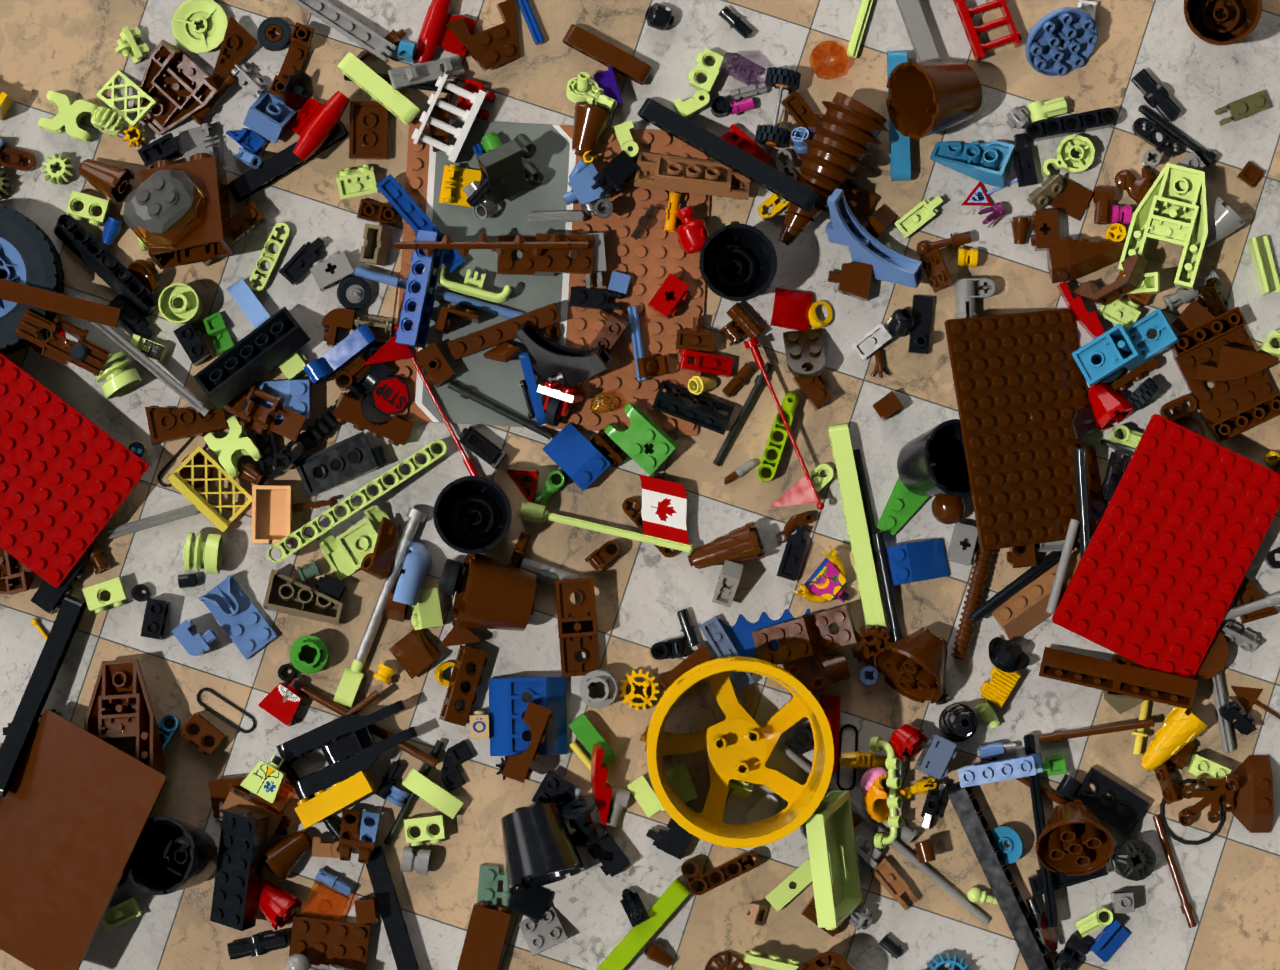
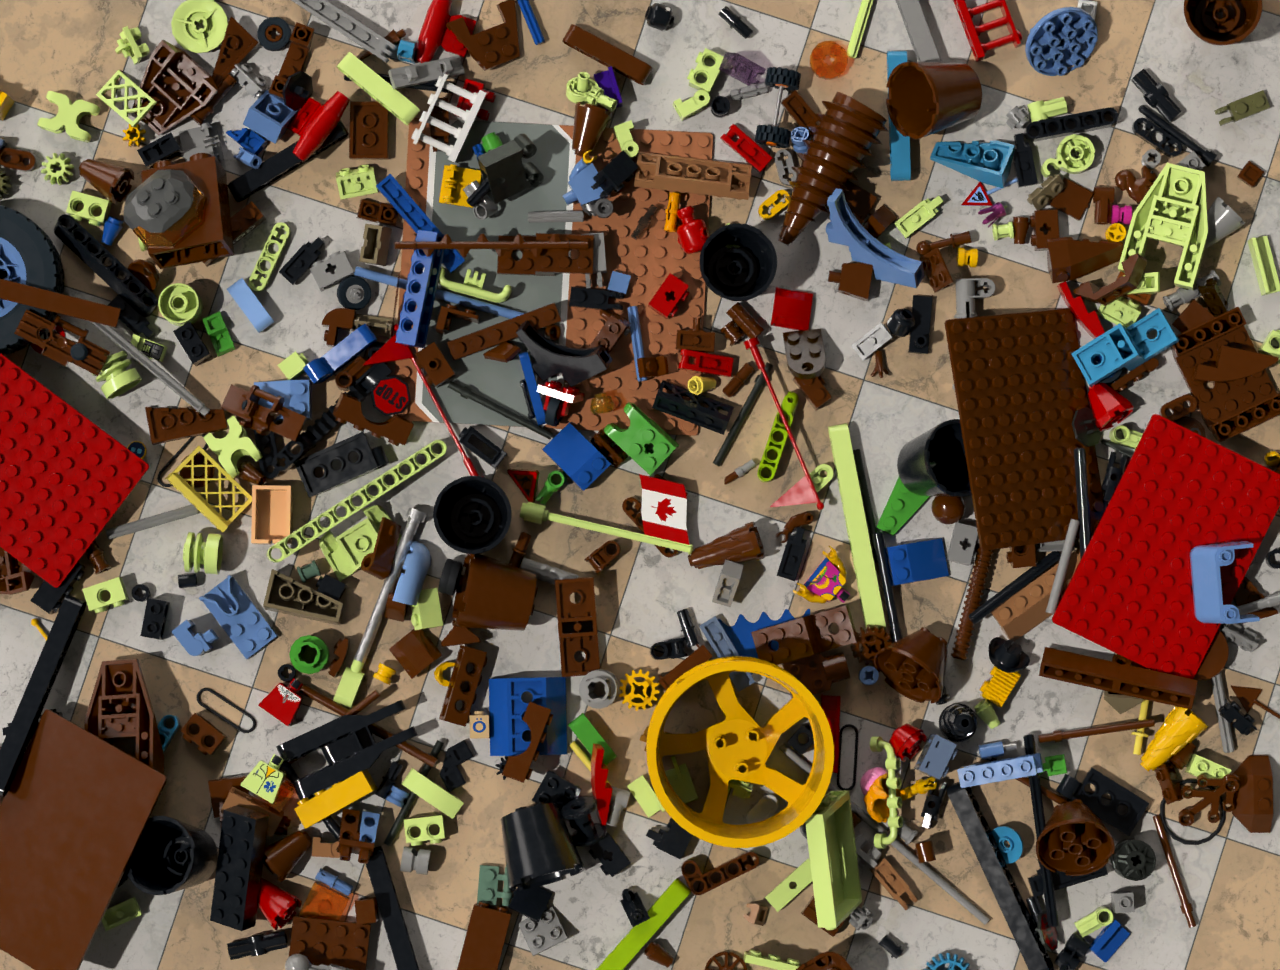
(107, 121): yellowish green gear -> none
(251, 358): black brick -> none
(297, 507): reddish brown piece -> none
(341, 651): none -> reddish brown slope
(728, 155): black beam -> none
(741, 106): dark pink pin -> none
(816, 323): yellow piece -> none
(862, 760): yellow hinge -> none
(887, 406): reddish brown panel -> none
(976, 895): yellowish green bar -> none
(1002, 231): none -> yellowish green bush
(1142, 393): black wheel -> none
(1207, 586): none -> medium blue windscreen

